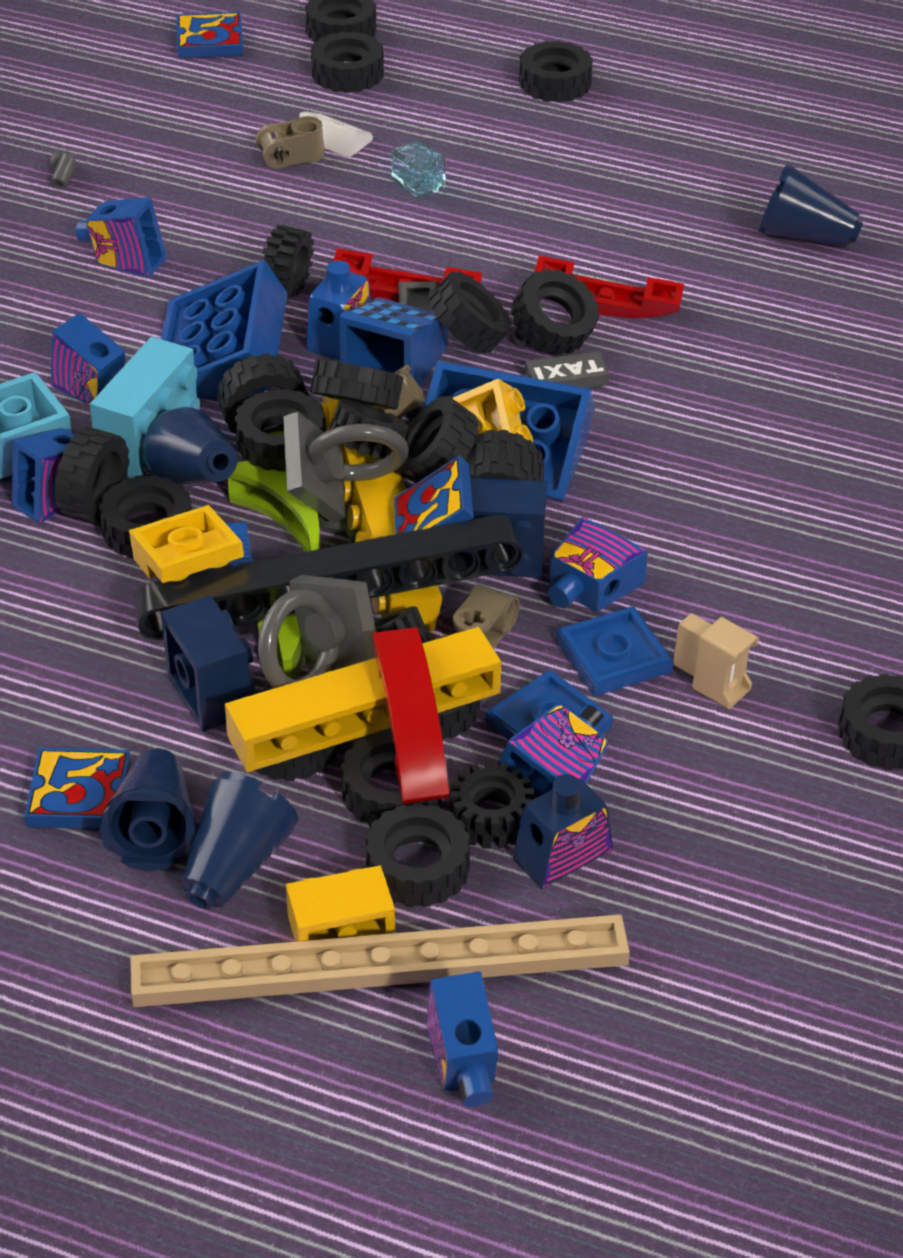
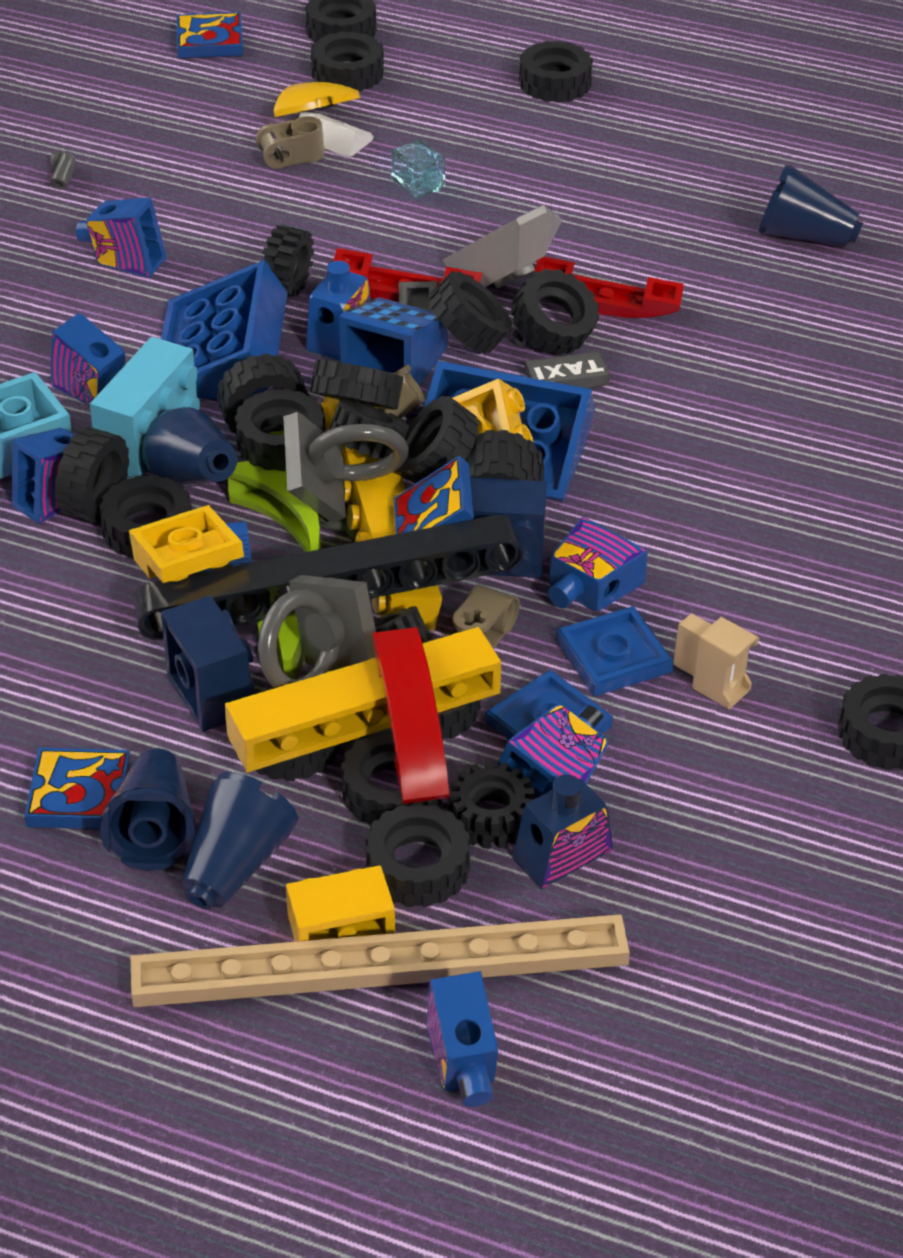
(311, 96): none -> yellow brick
(509, 249): none -> light grey wedge

